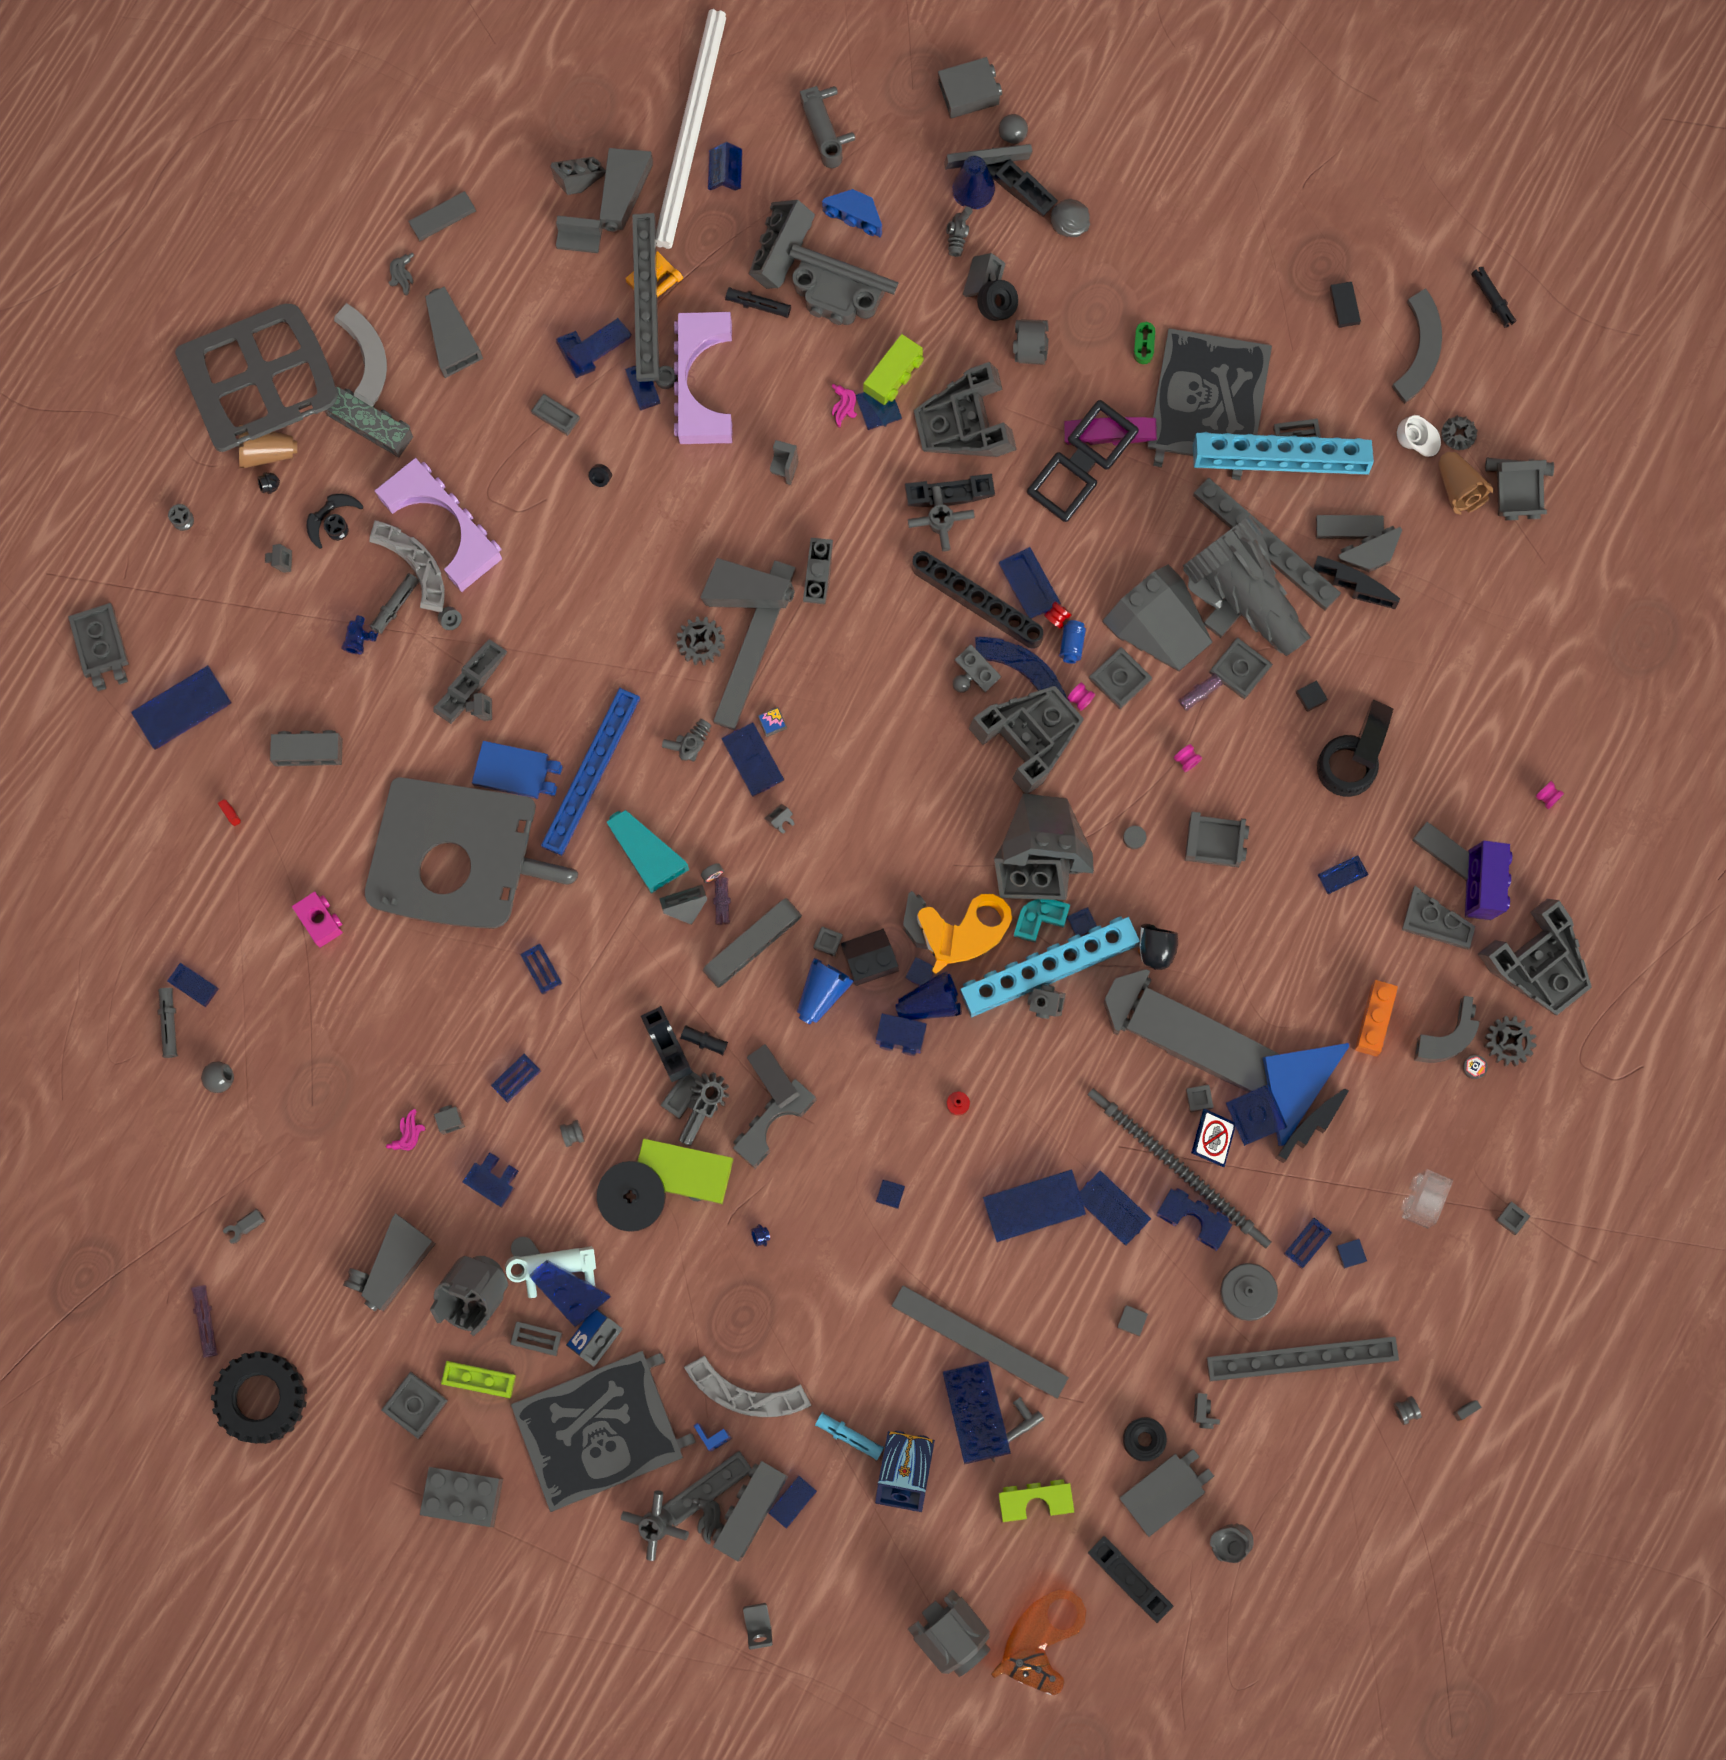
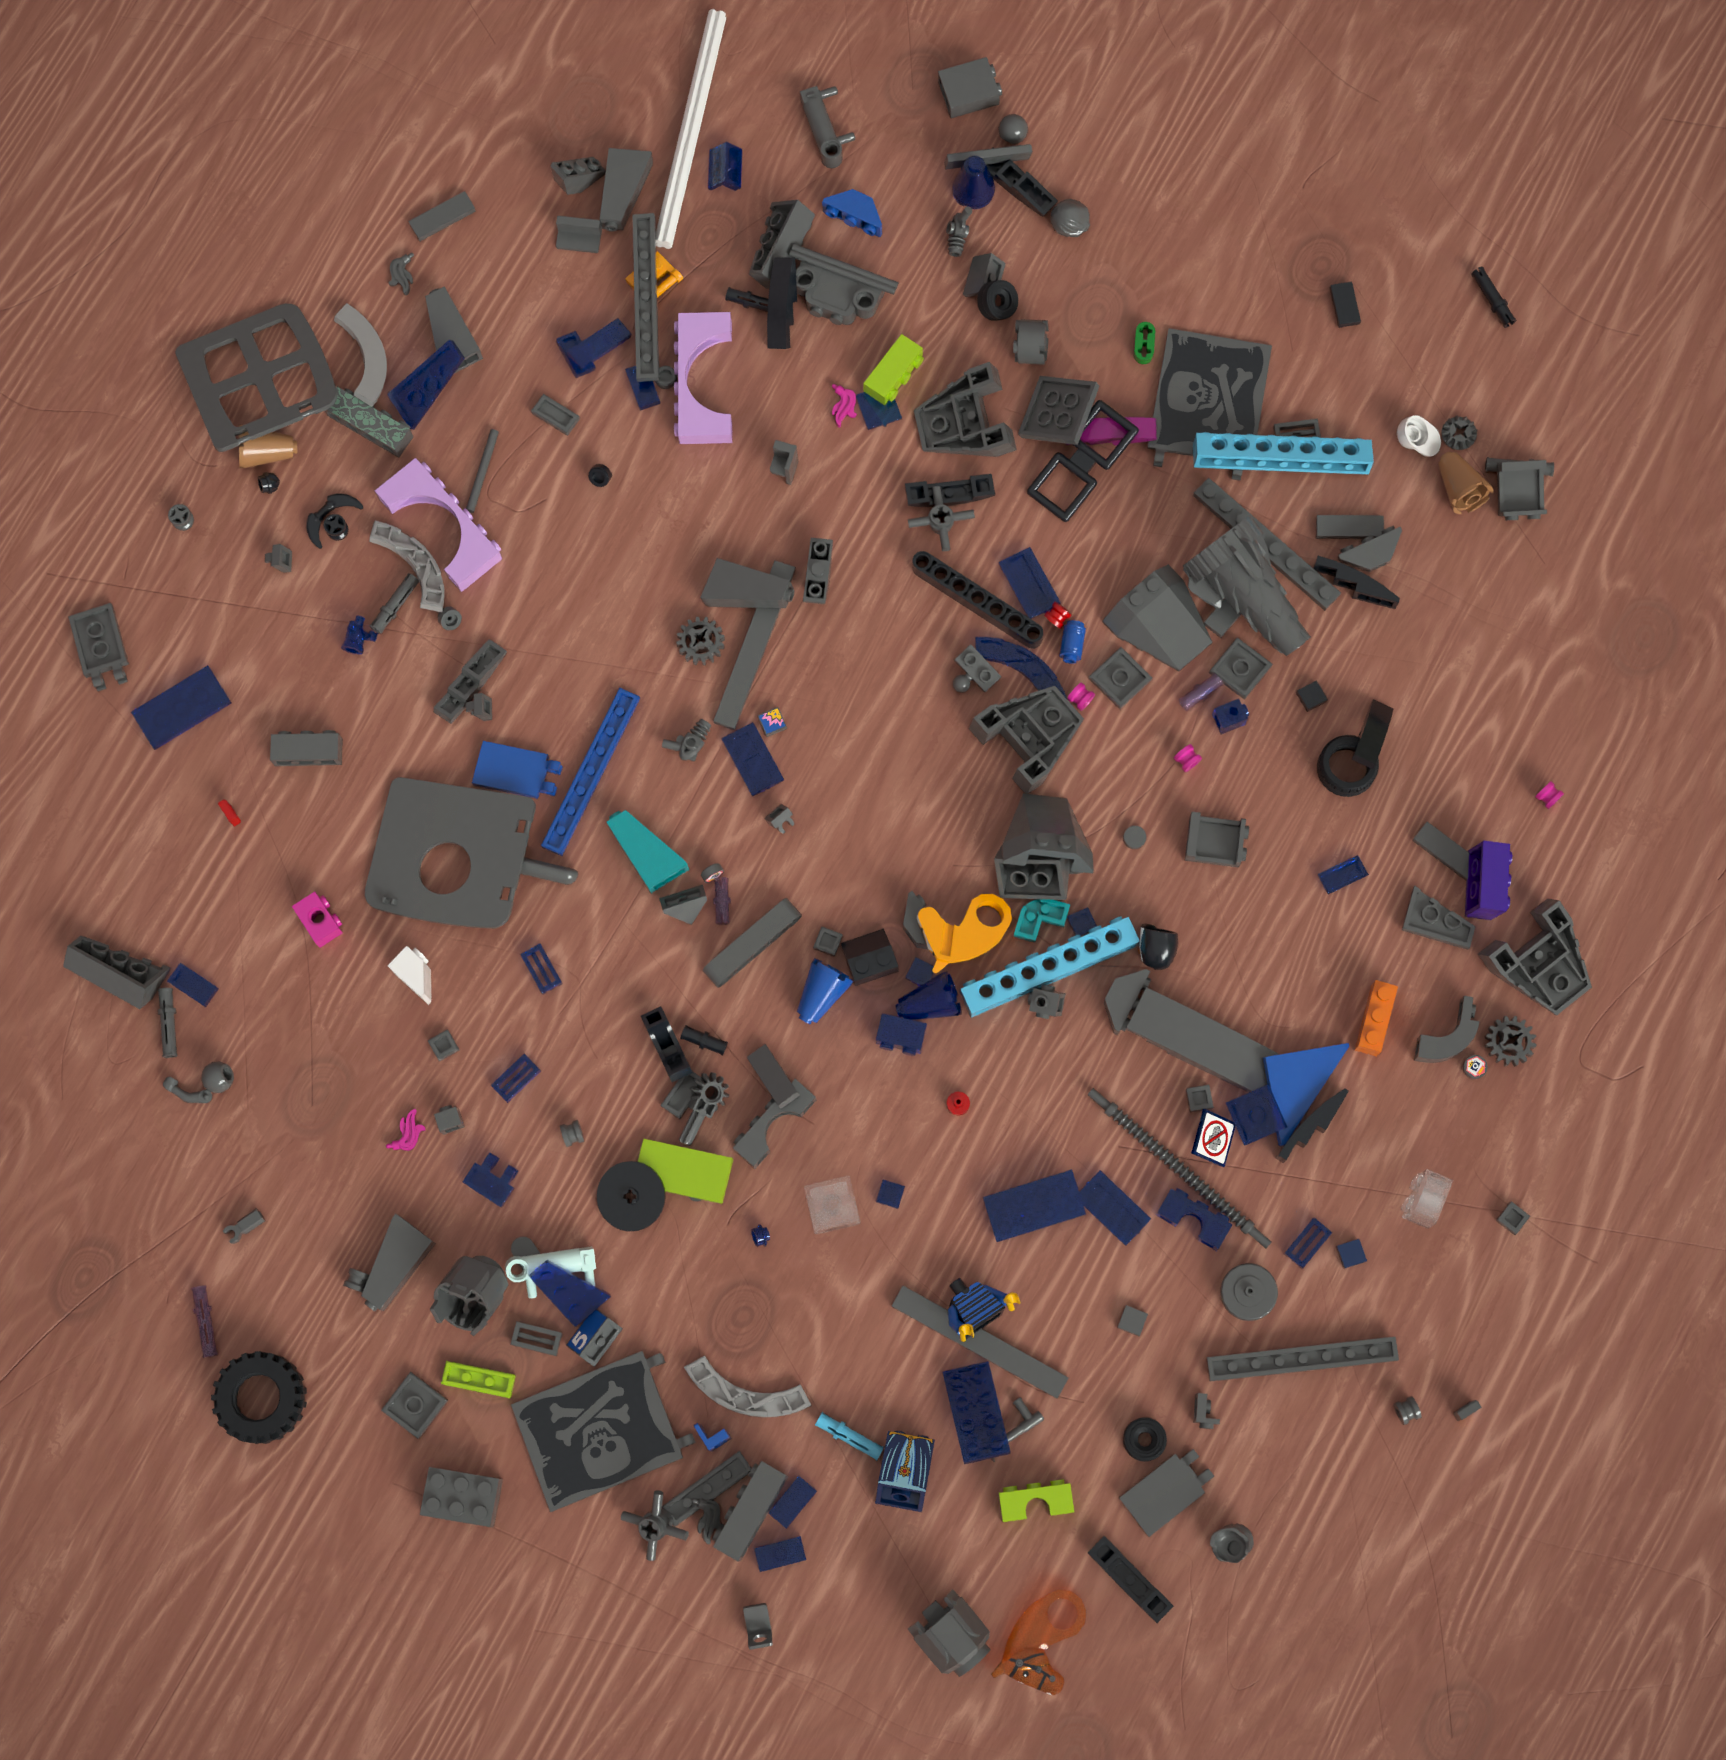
(115, 971): none -> dark grey wedge
(196, 1097): none -> dark grey piece
(413, 971): none -> white slope
(422, 387): none -> clear blue wing
(443, 1045): none -> dark grey tile
(481, 473): none -> dark grey bar
(780, 302): none -> black slope
(780, 1554): none -> clear blue plate
(832, 1205): none -> clear brick
(976, 1307): none -> torso
(1058, 410): none -> dark grey plate
(1230, 716): none -> clear blue brick
(1428, 349): dark grey tile -> none

